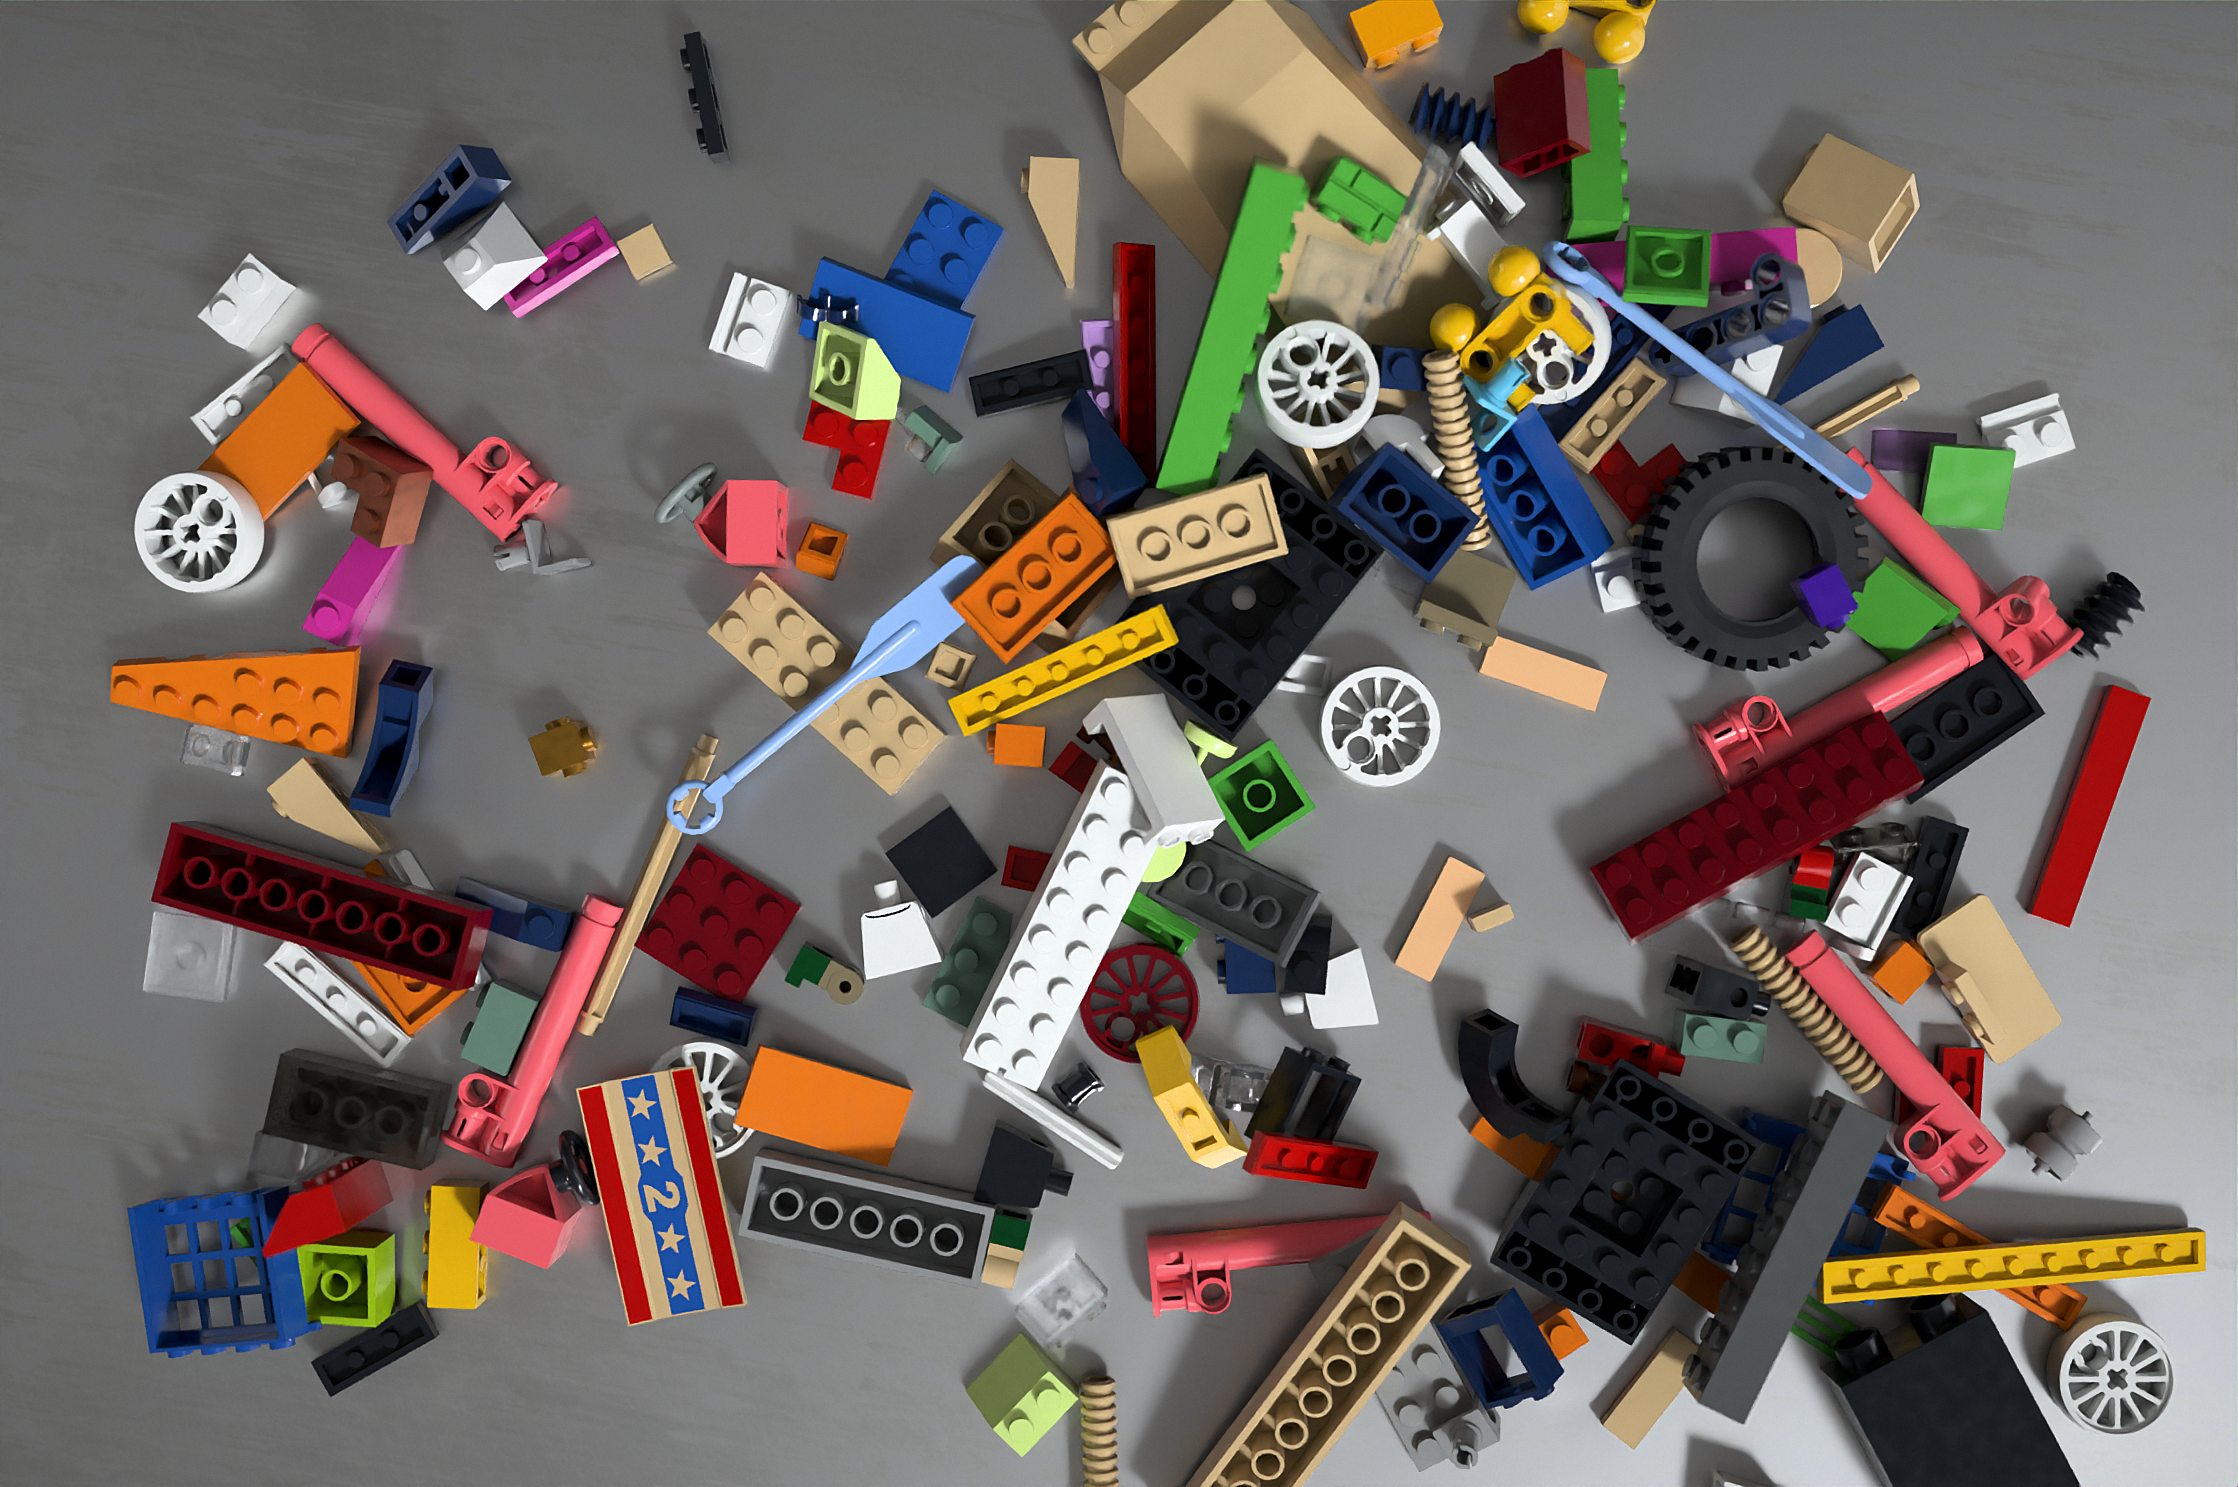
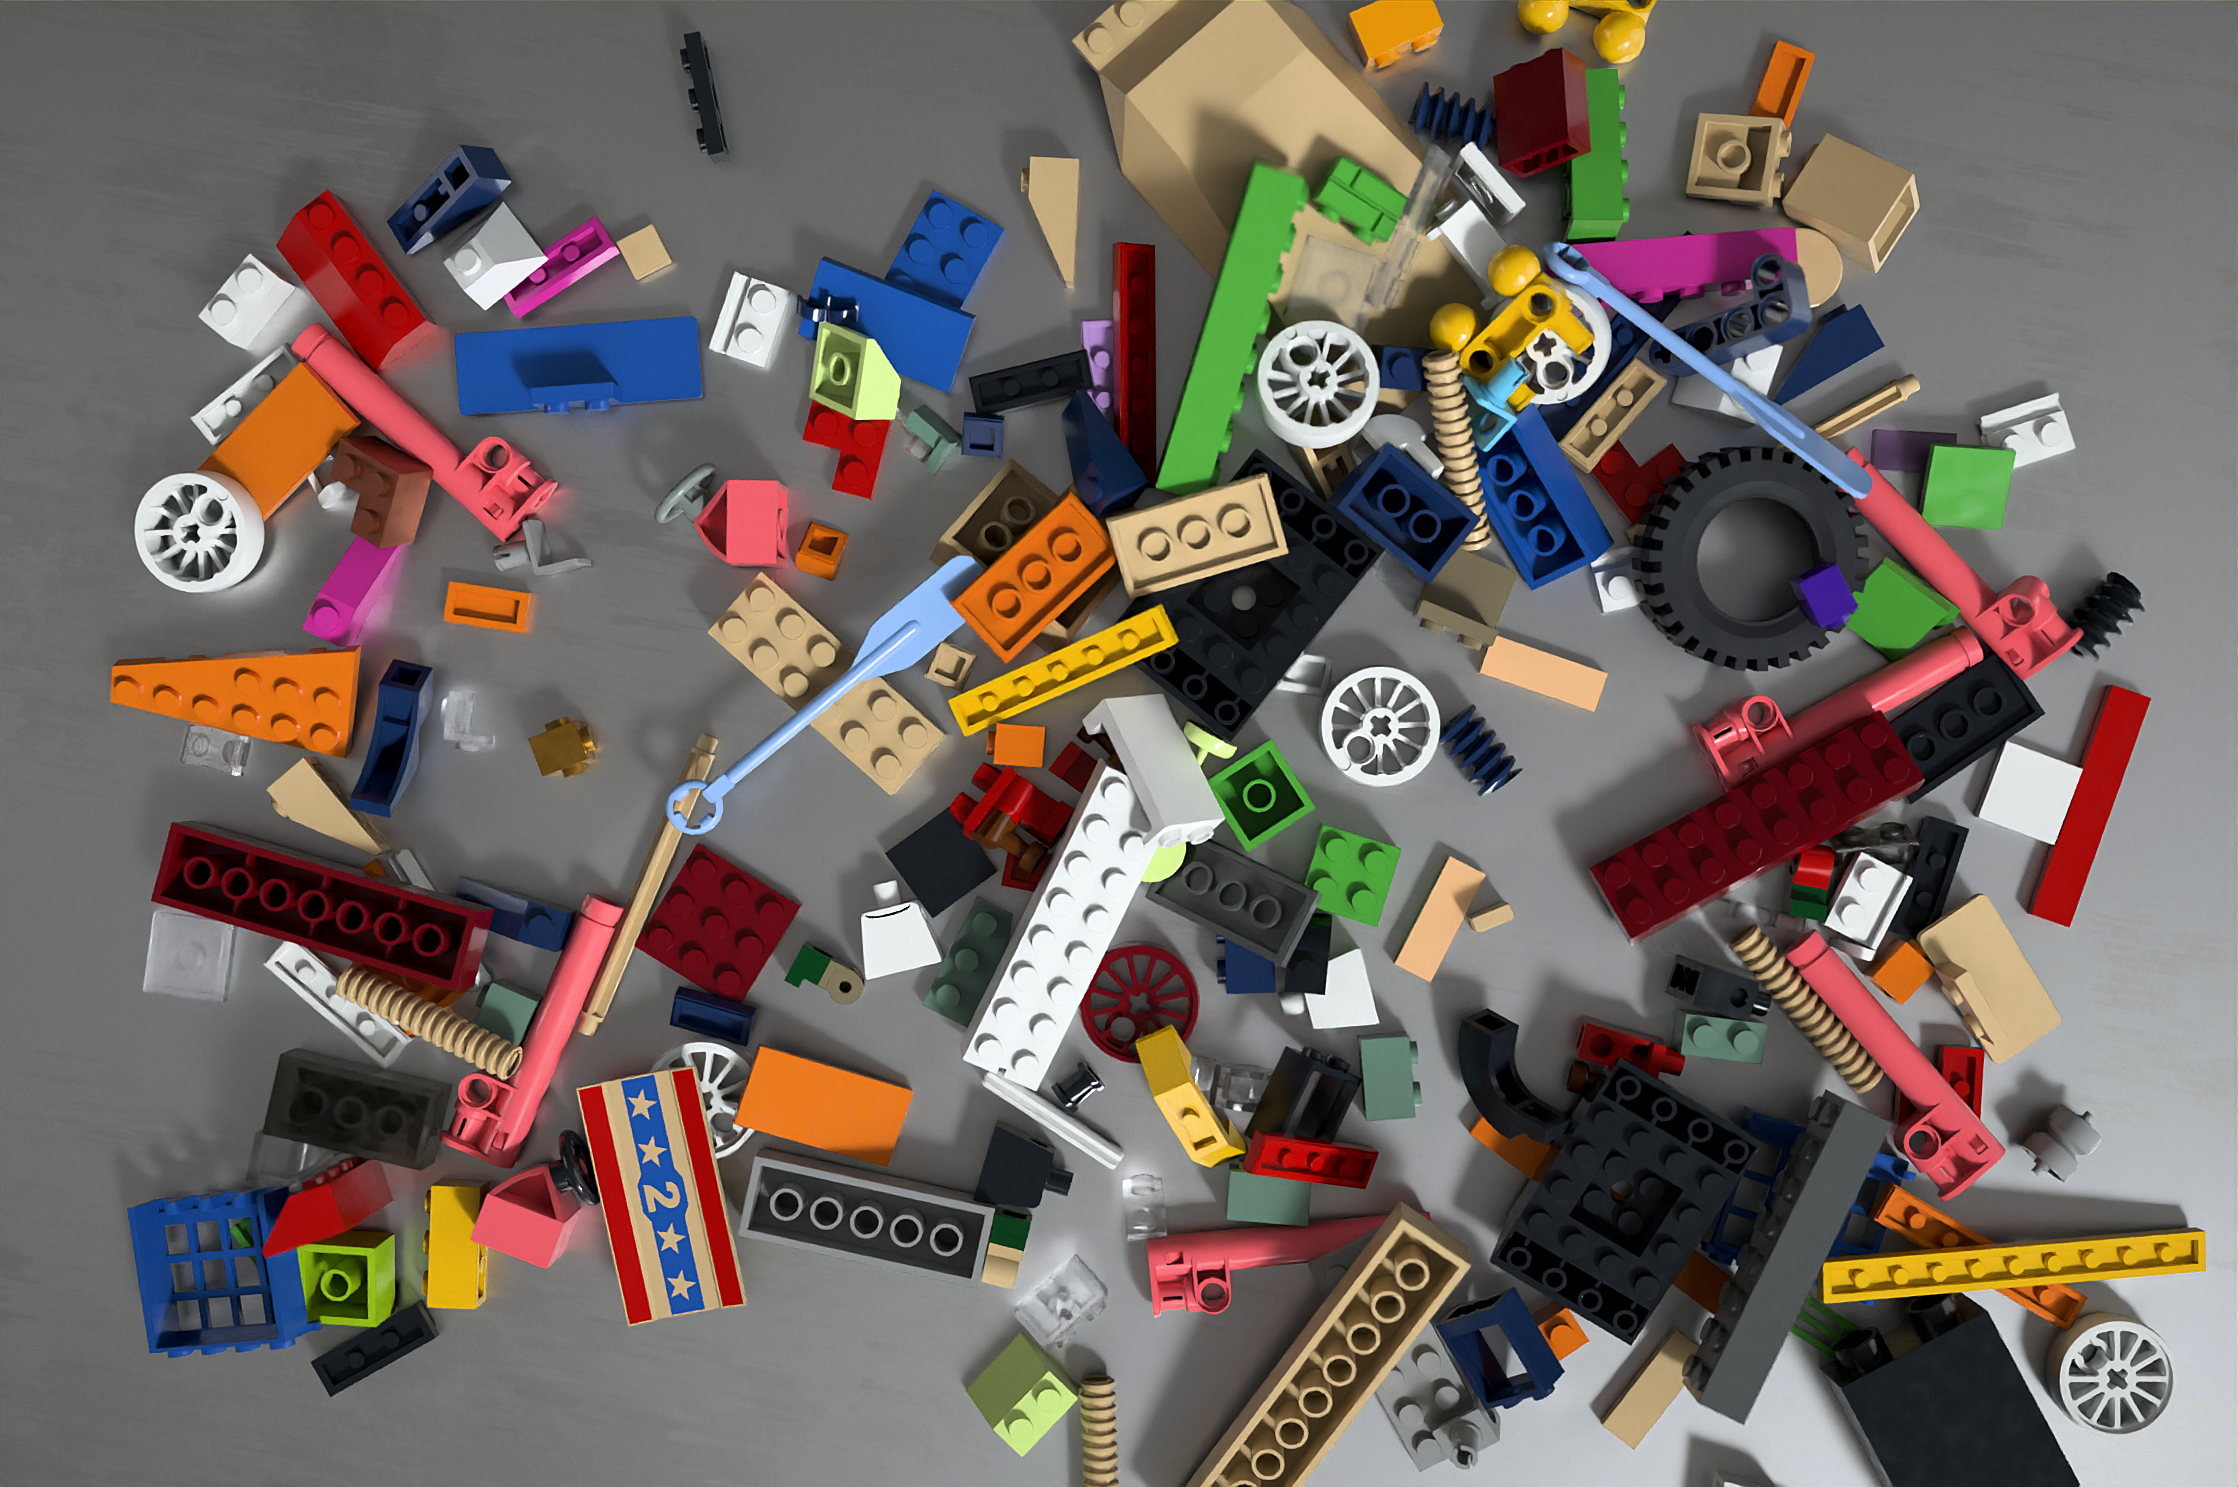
(354, 282): none -> red slope
(428, 1021): none -> tan piece
(458, 716): none -> clear bracket
(487, 607): none -> orange tile
(578, 366): none -> blue bracket
(982, 435): none -> dark blue tile
(1008, 804): none -> red hips
(1144, 1207): none -> clear bracket
(1159, 924): bright green tile -> none
(1266, 1198): none -> sand green brick
(1351, 873): none -> bright green brick
(1387, 1076): none -> sand green brick
(1478, 752): none -> dark blue piece
(1667, 266): bright green tile -> none
(1738, 159): none -> tan plate
(1782, 82): none -> orange tile
(2028, 792): none -> white tile

